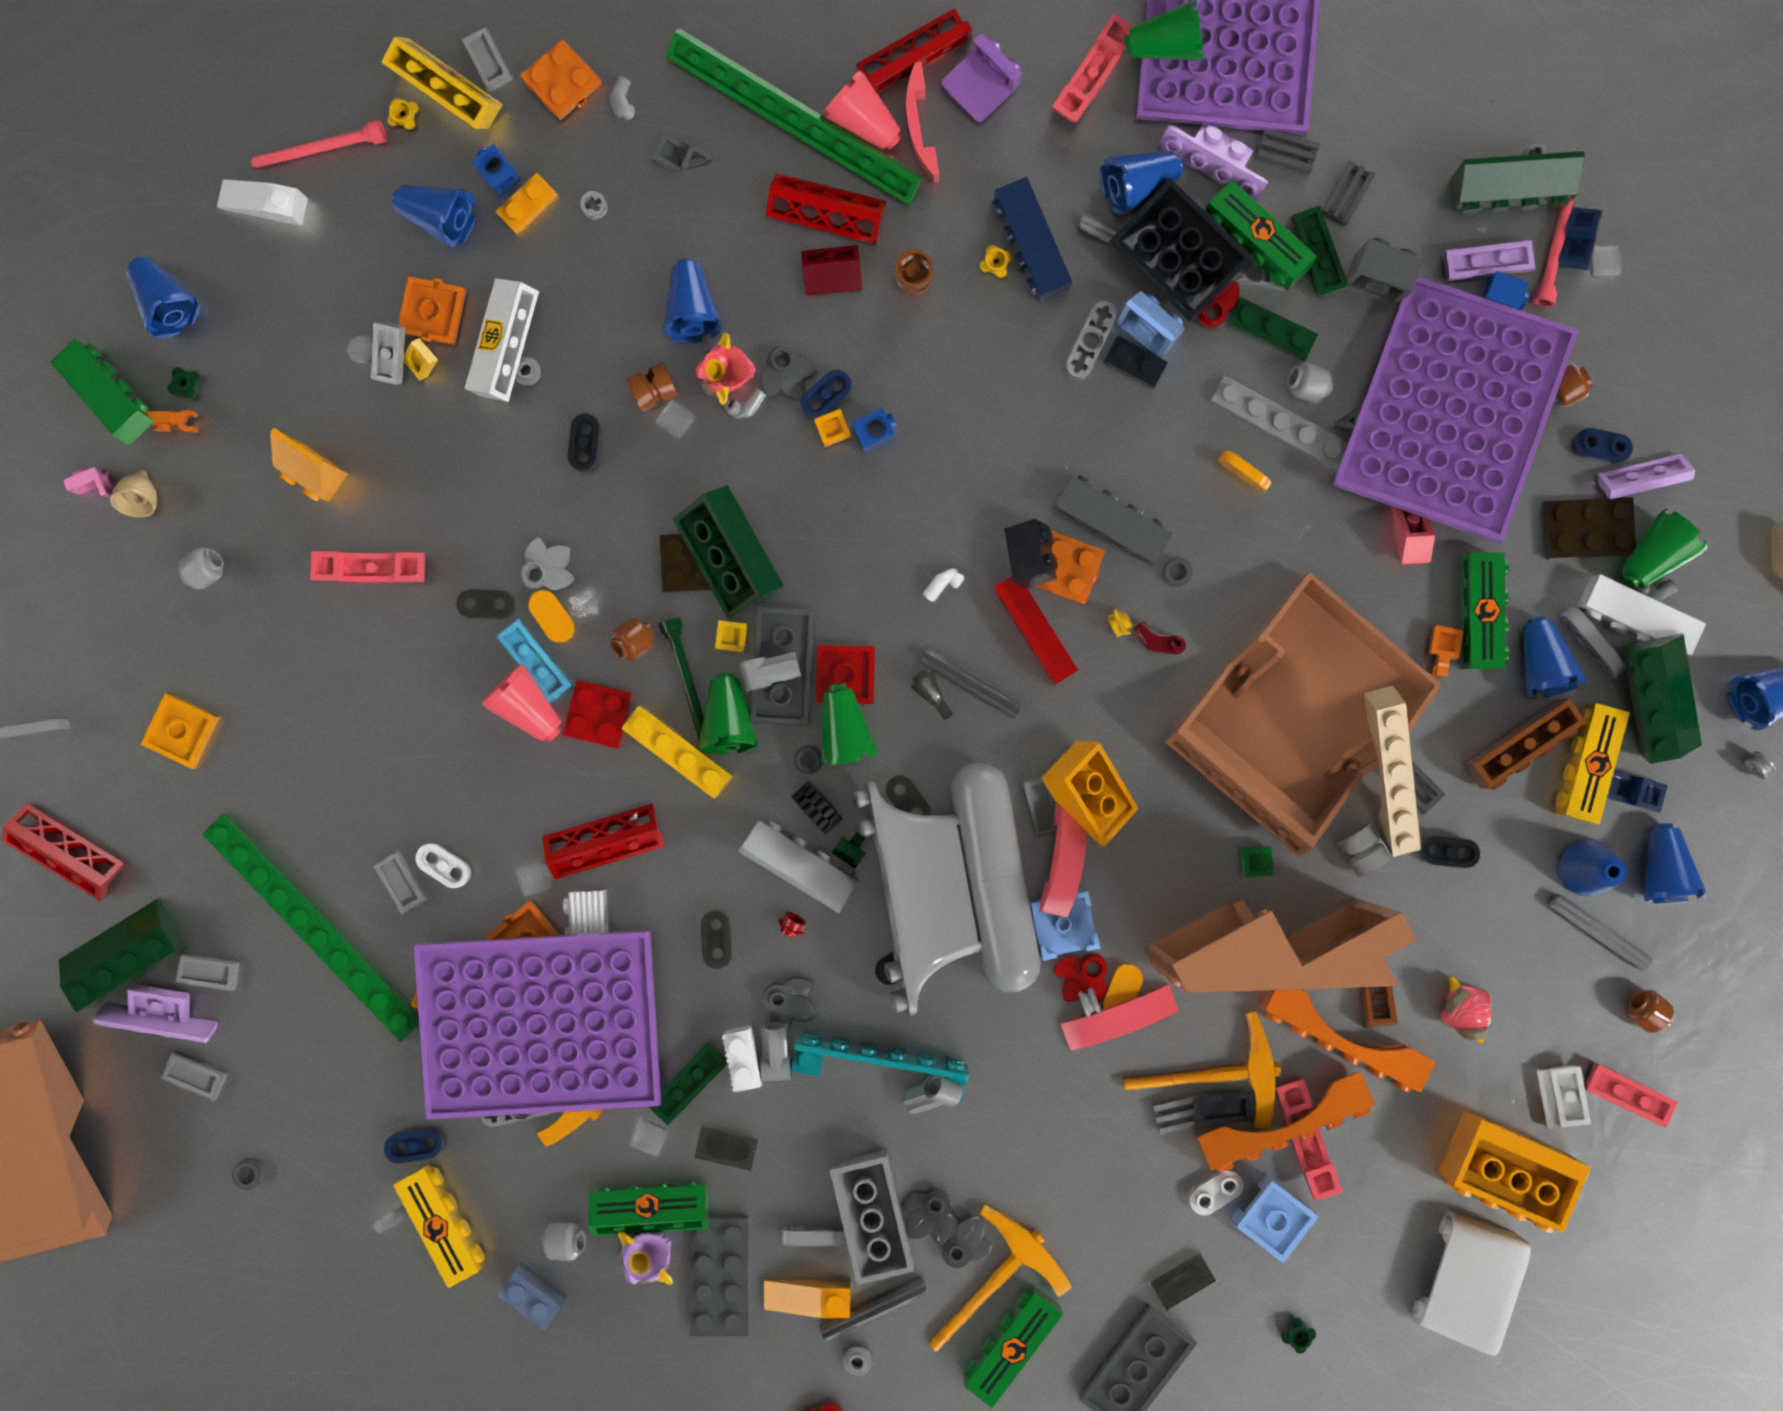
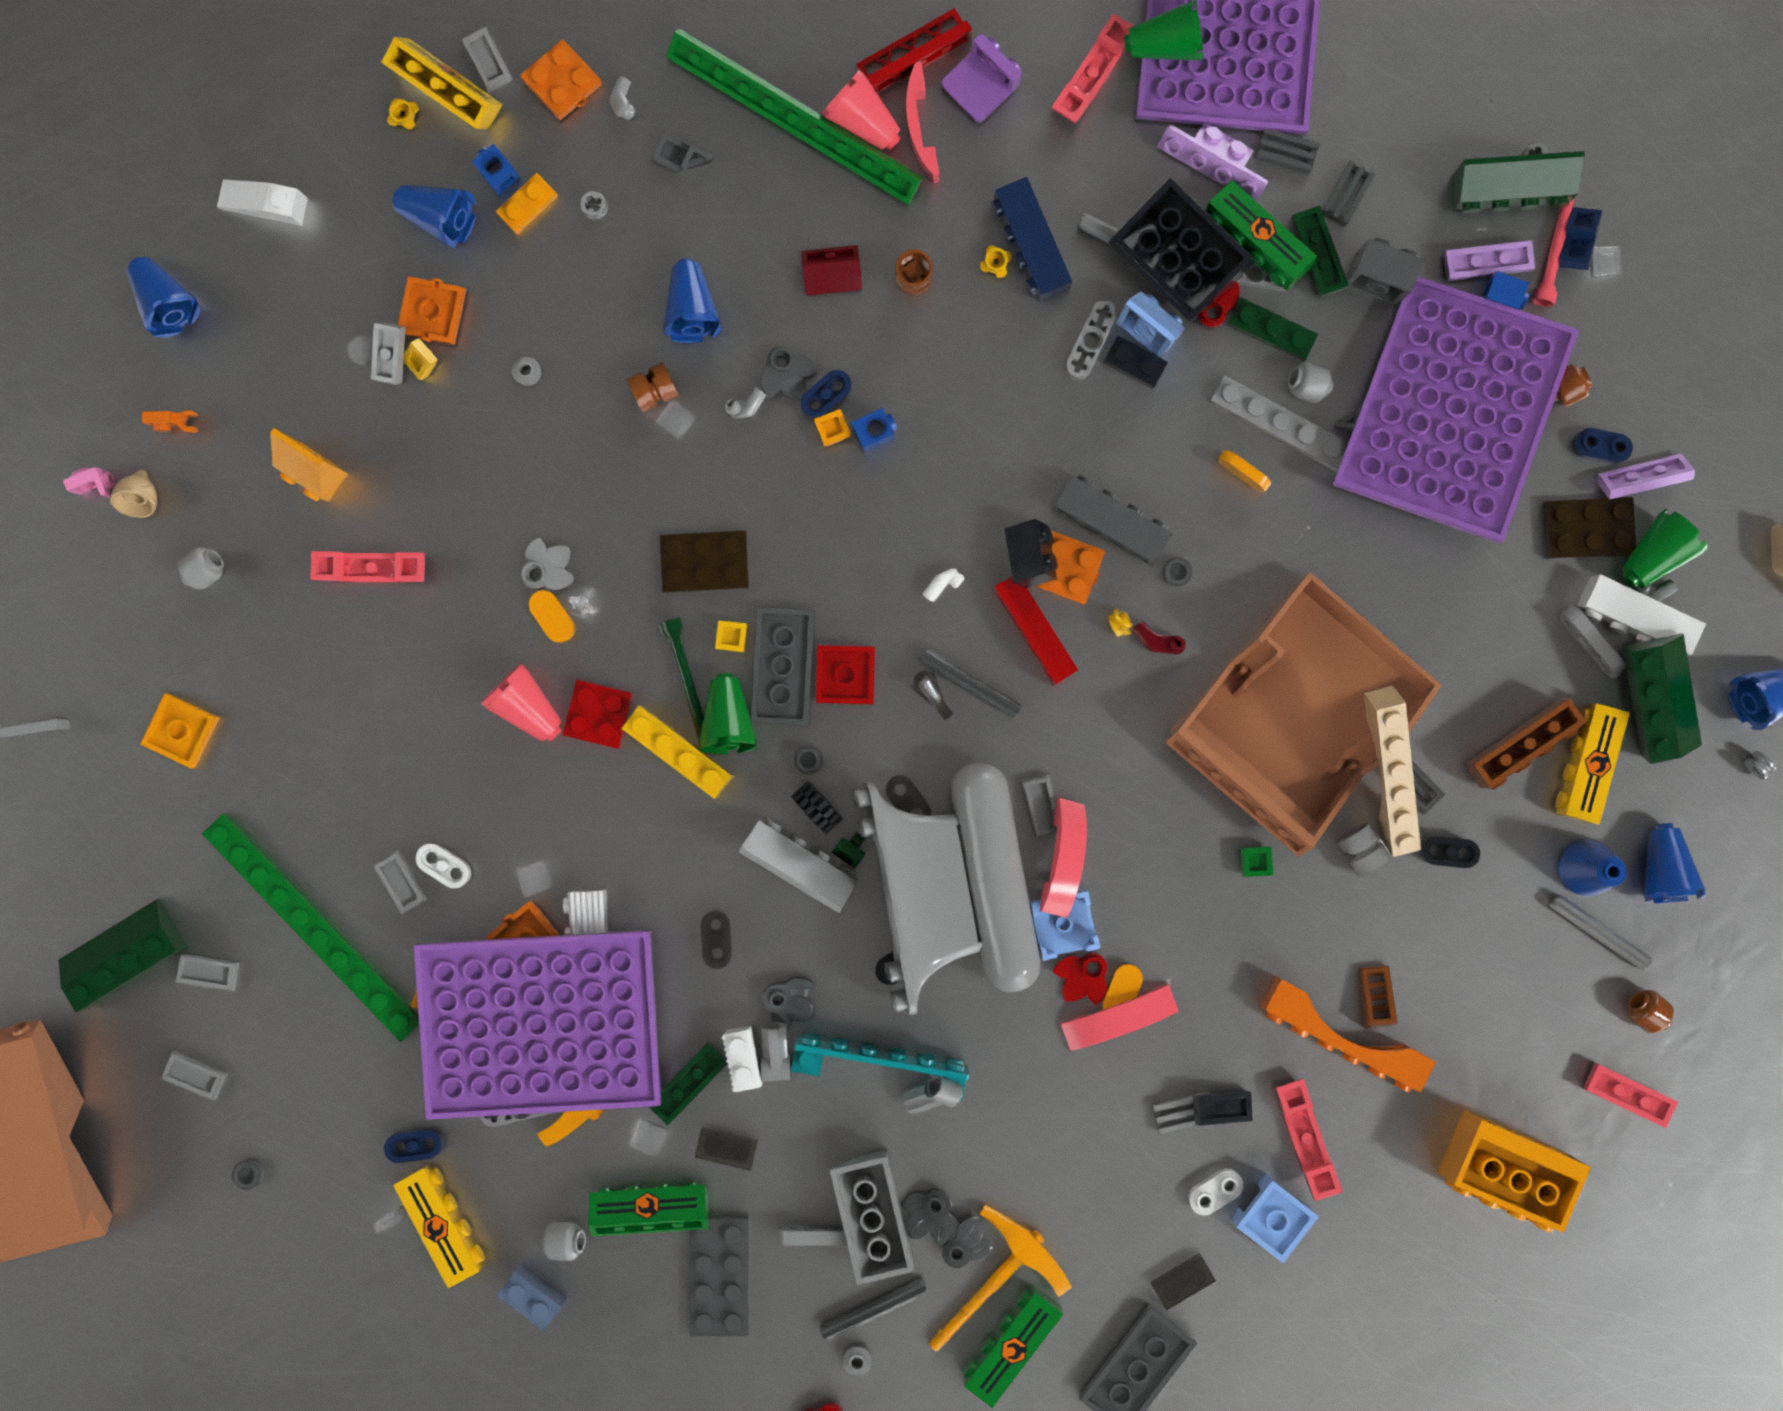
(56, 860): red fence -> none
(102, 392): green brick -> none
(157, 1013): lavender bracket -> none
(190, 388): dark green plate -> none
(372, 132): coral piece -> none
(485, 604): clear smoke plate -> none
(501, 339): white brick -> none
(527, 650): medium azure tile -> none
(584, 443): black plate -> none
(602, 847): red fence -> none
(632, 639): dark orange head -> none
(645, 1257): lavender hair -> none
(723, 369): coral hair -> none
(727, 551): dark green slope -> none
(762, 672): light grey piece -> none
(792, 925): red plate -> none
(809, 1297): light orange slope -> none
(825, 198): red fence -> none
(844, 728): green cone -> none
(1089, 1002): light grey bush -> none
(1091, 790): light orange slope -> none
(1137, 177): blue cone -> none
(1241, 953): nougat panel -> none
(1259, 1071): light orange piece -> none
(1302, 1343): dark green plate -> none
(1342, 1098): orange arch -> none
(1412, 537): coral slope -> none
(1445, 645): orange plate -> none
(1467, 1011): coral hair -> none
(1474, 1283): white windscreen -> none
(1484, 611): green brick -> none
(1548, 660): blue cone -> none
(1564, 1096): white plate -> none
(1637, 791): dark blue slope -> none

